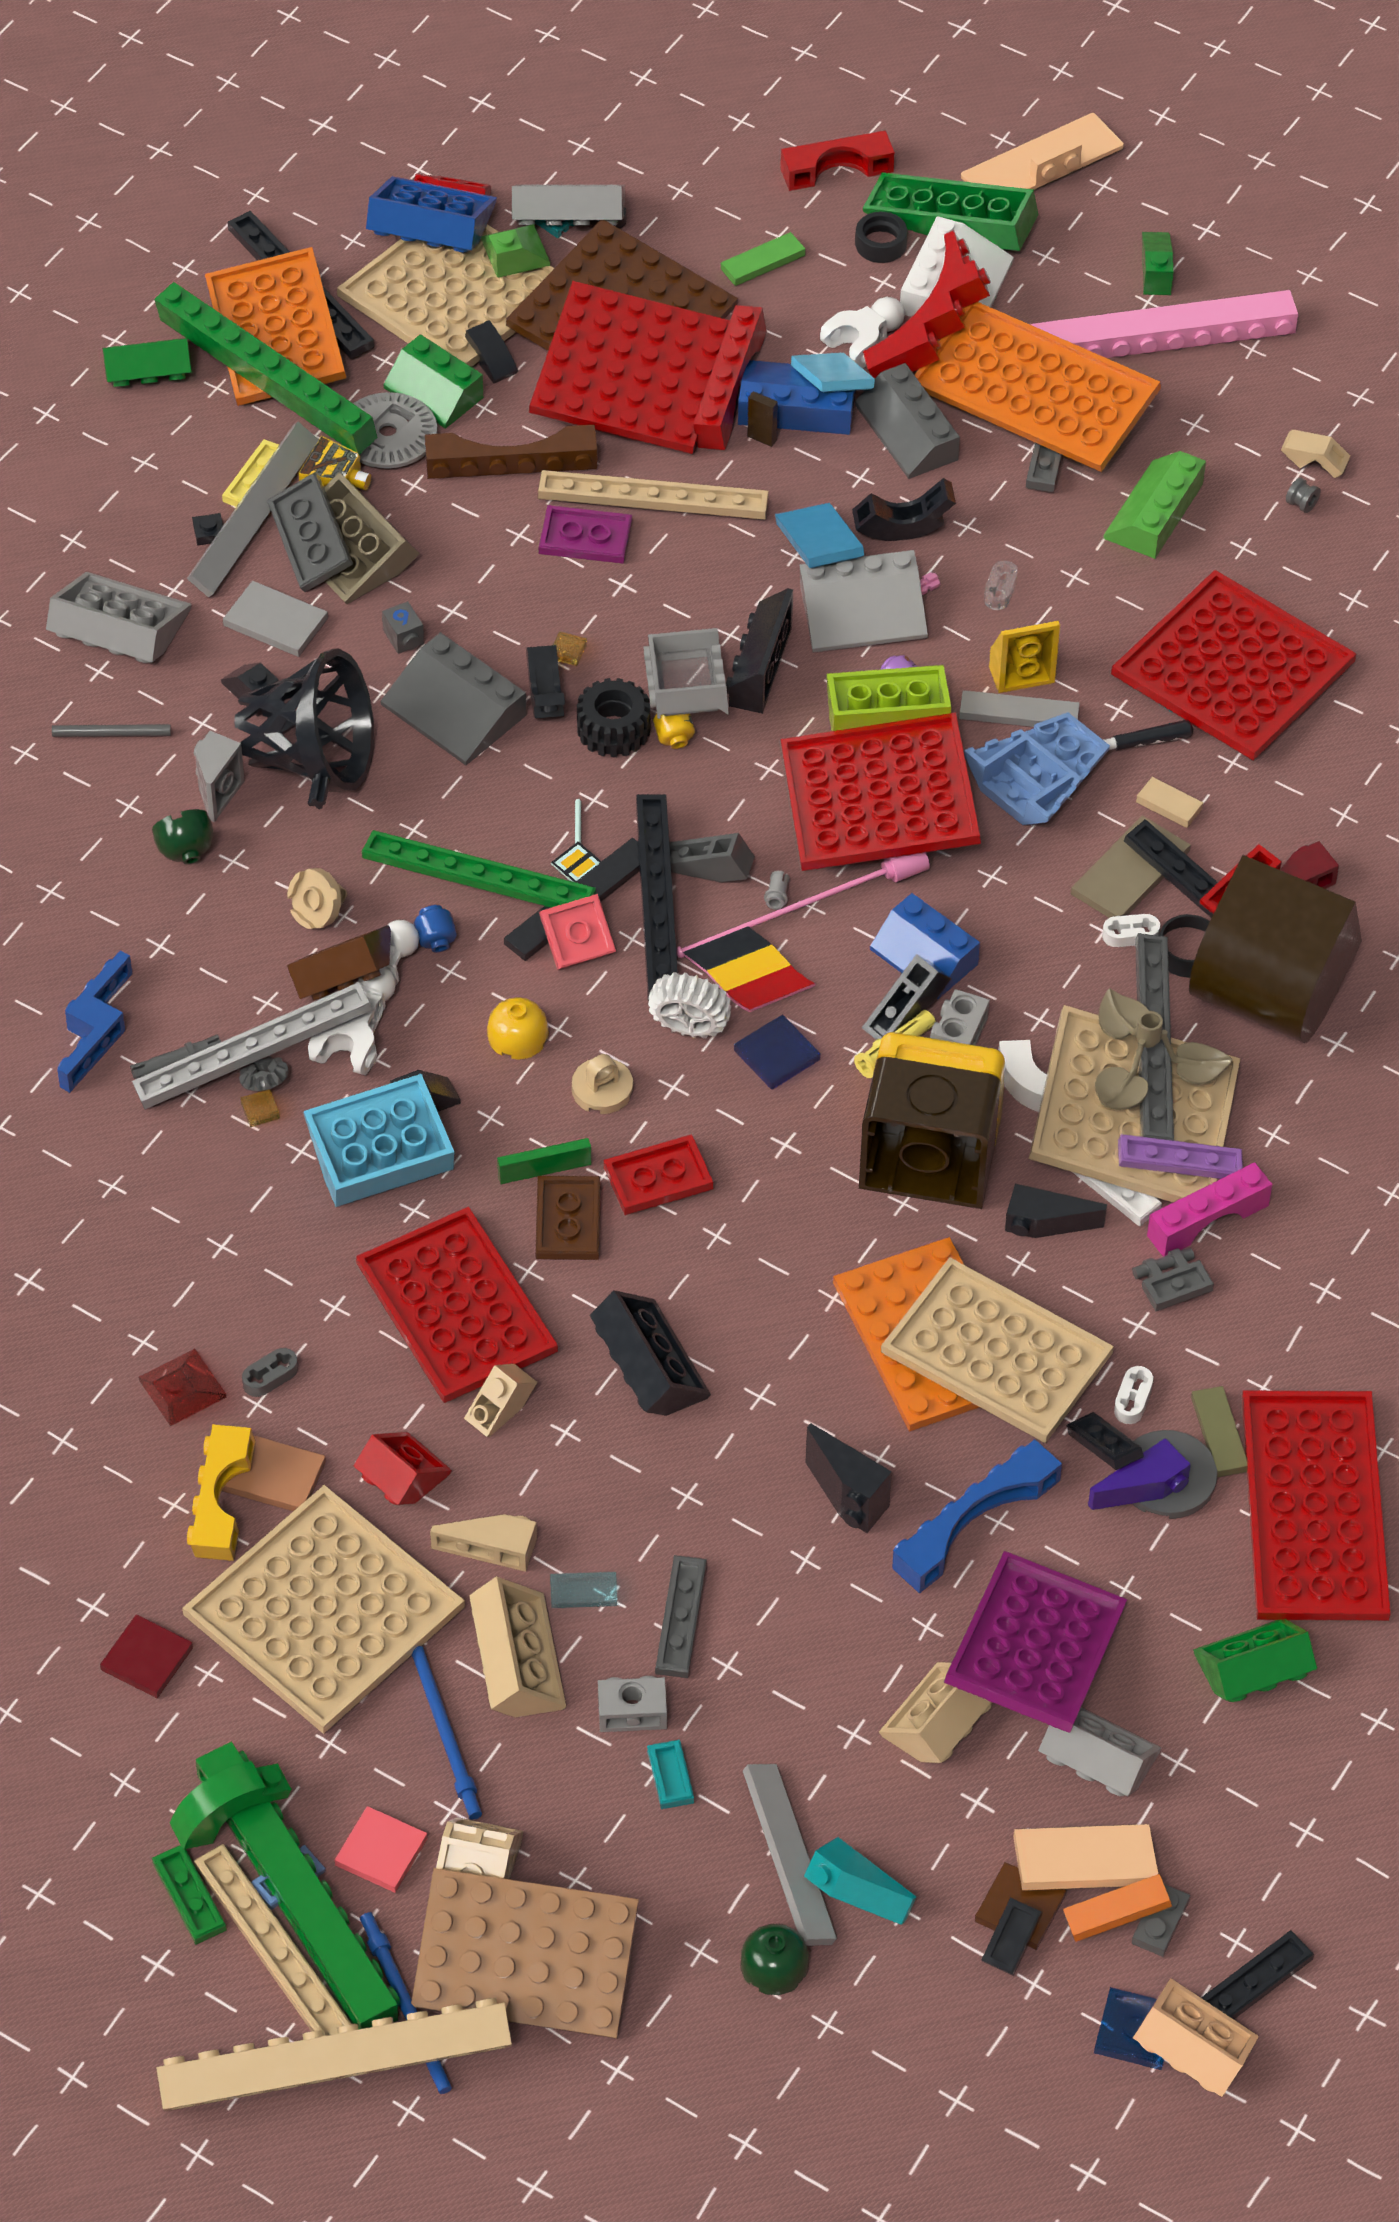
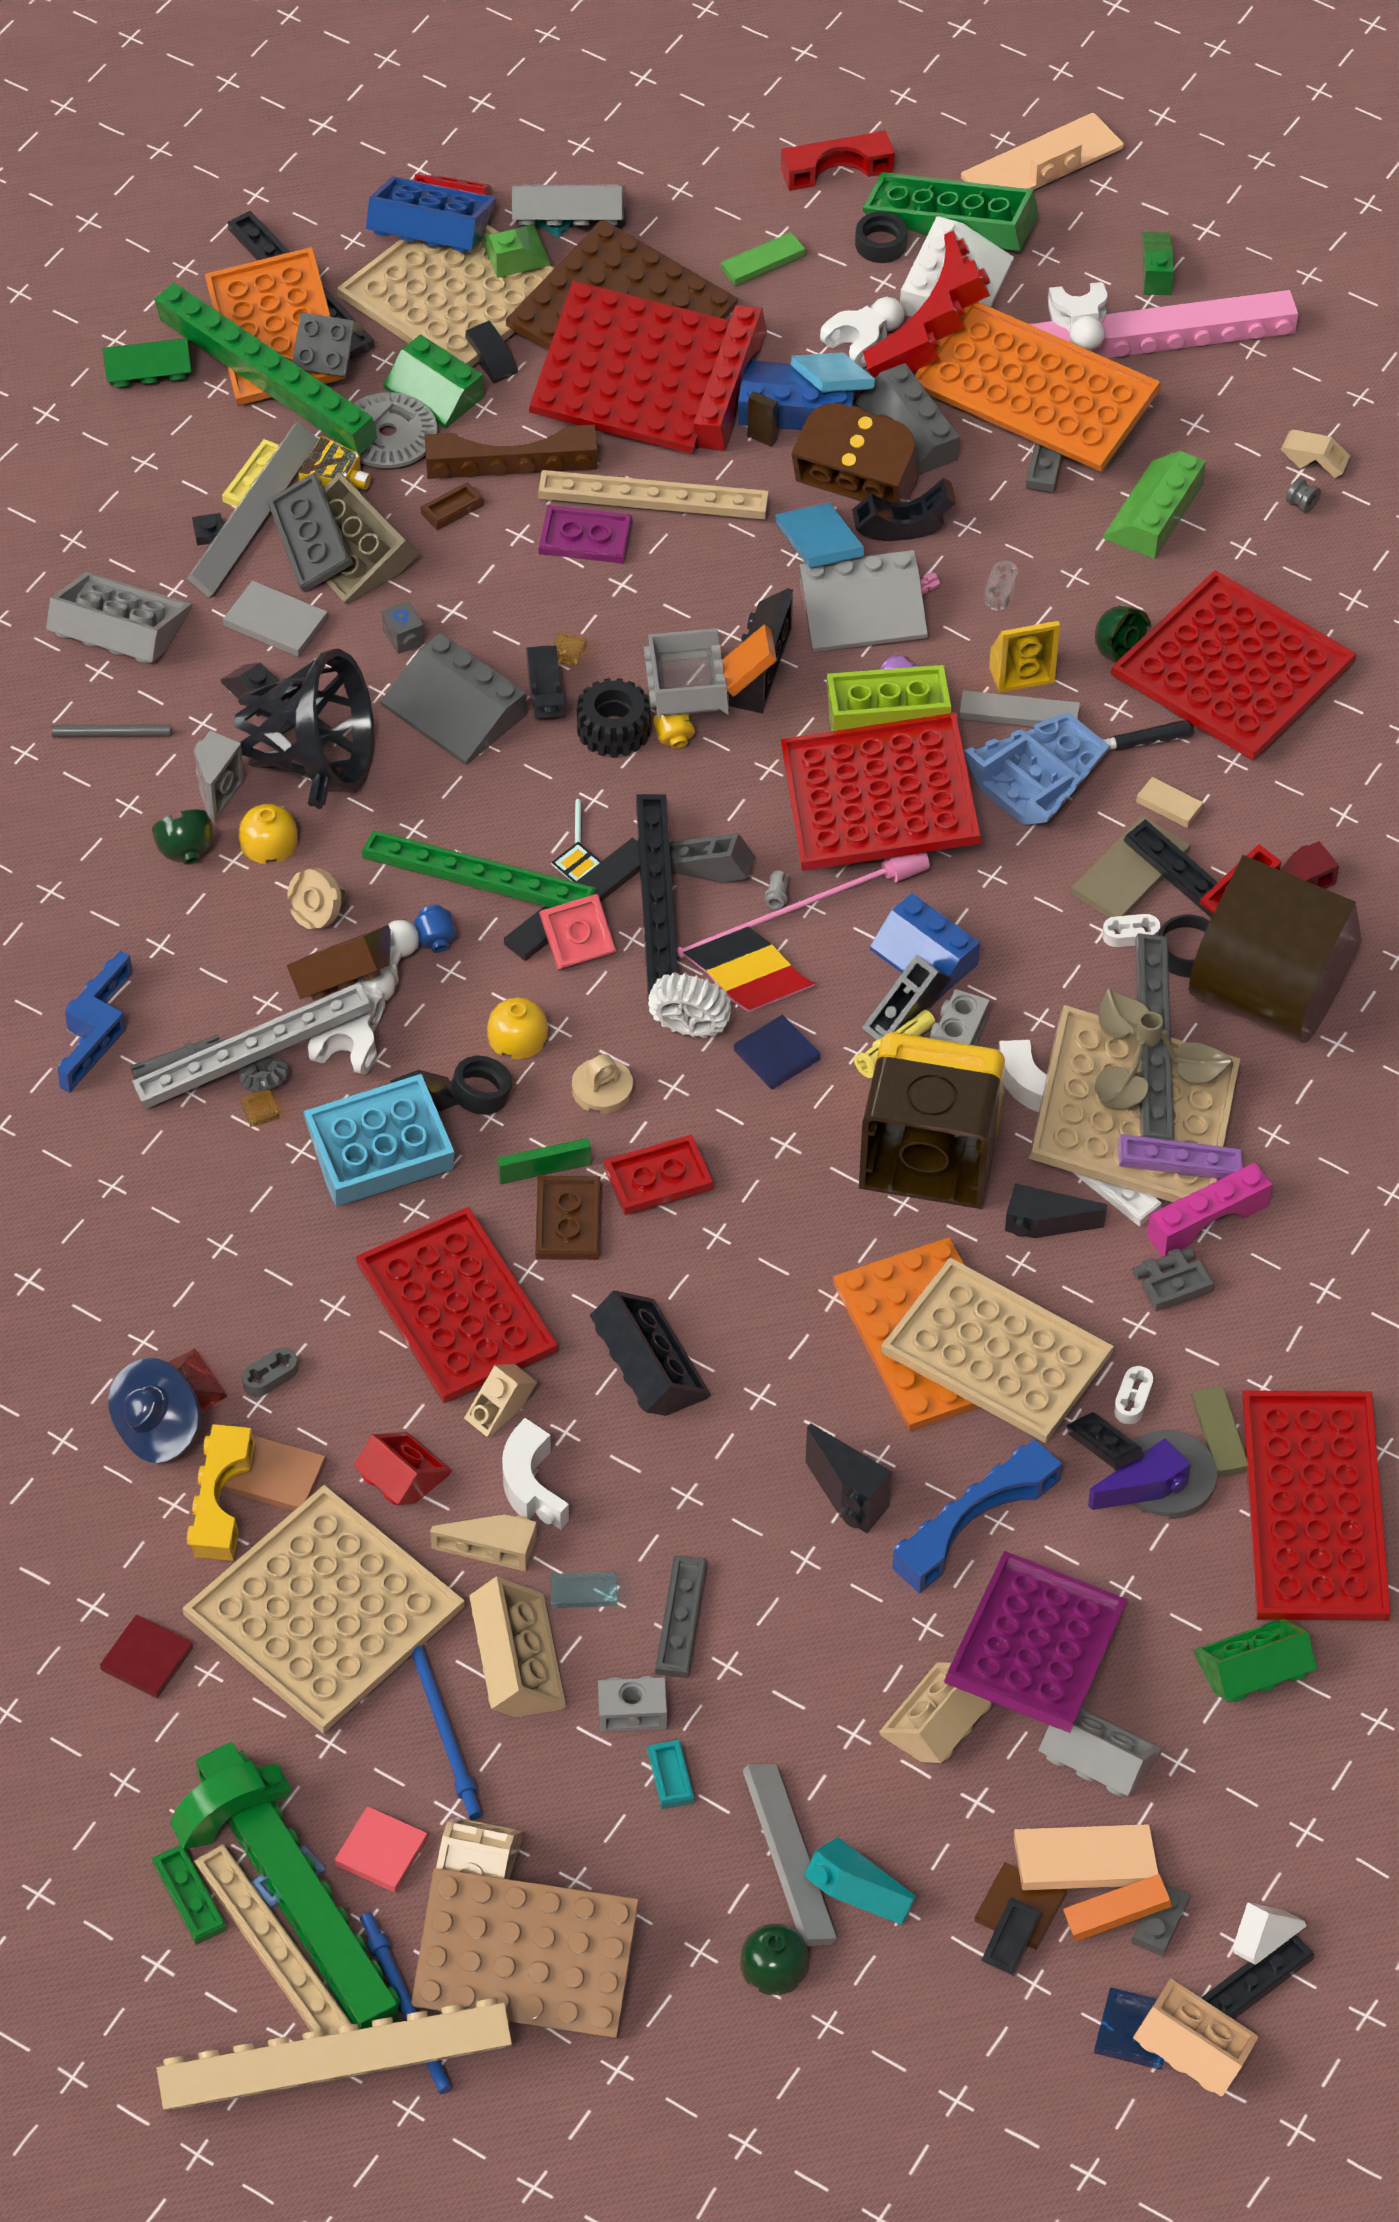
(154, 1410): none -> dark blue hat
(268, 833): none -> yellow cylinder
(324, 343): none -> dark grey bracket
(452, 506): none -> reddish brown tile
(477, 1101): none -> black tyre
(521, 1456): none -> white arch
(749, 660): none -> orange tile
(856, 454): none -> reddish brown brick
(1080, 314): none -> white piece
(1120, 630): none -> dark green cylinder
(1264, 1931): none -> white slope

